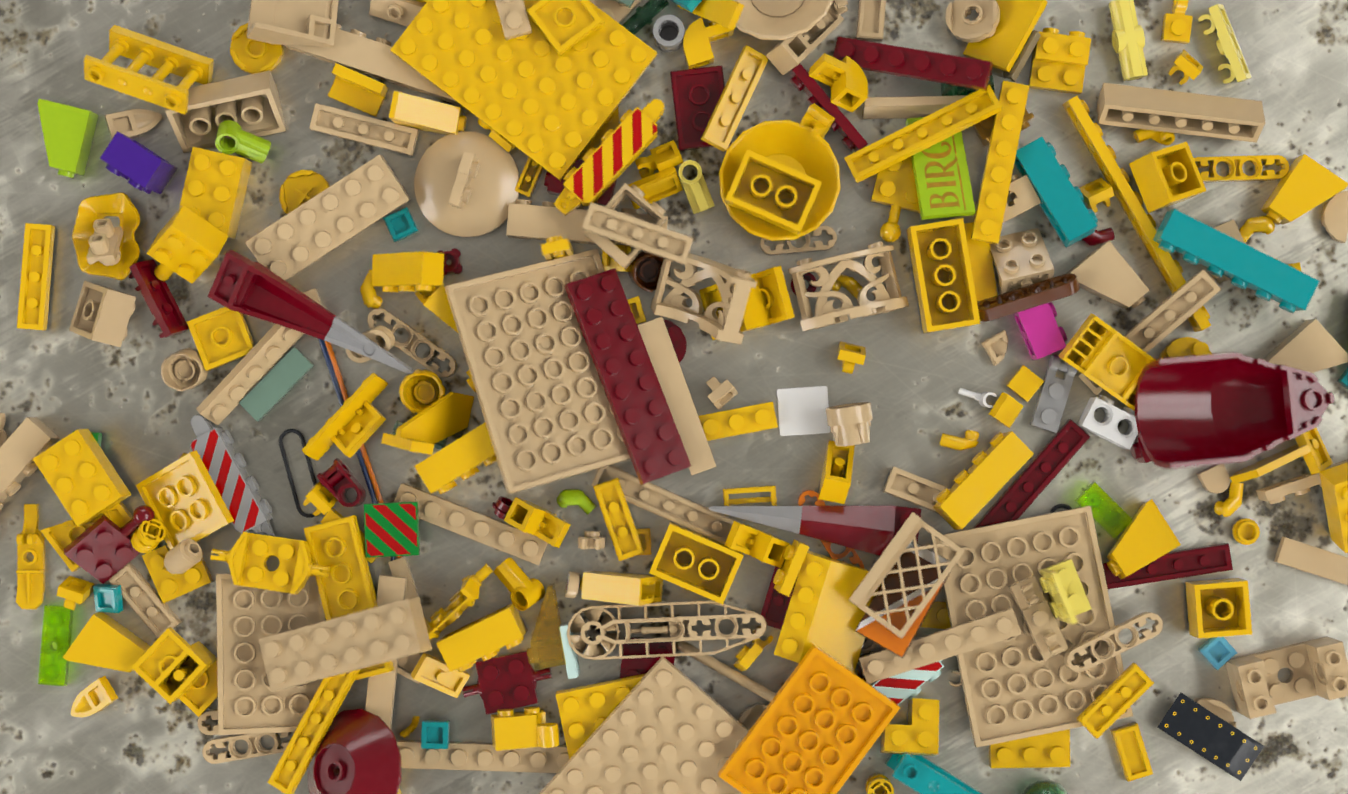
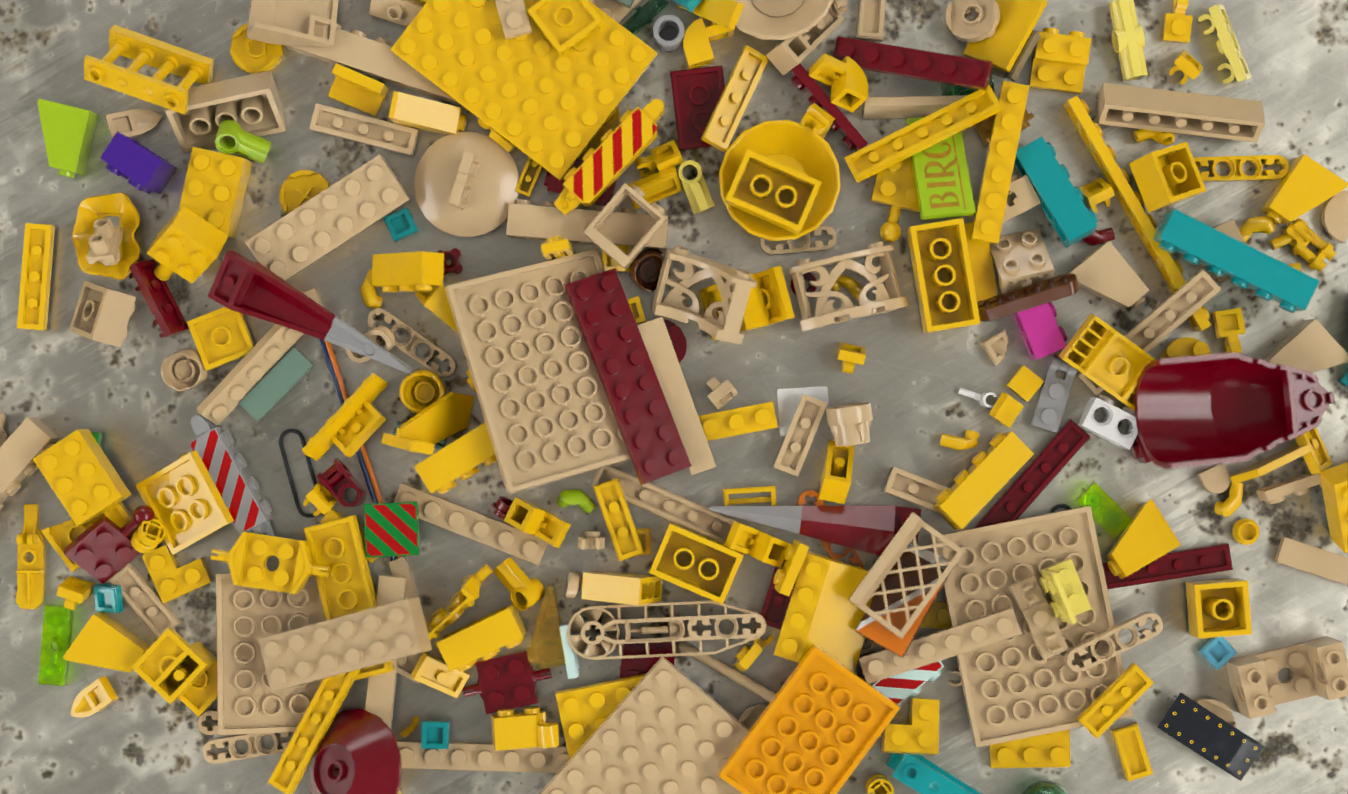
(183, 556): tan brick -> none
(637, 233): tan plate -> none
(800, 435): none -> tan plate
(1229, 325): none -> yellow plate
(1298, 237): none -> yellow piece

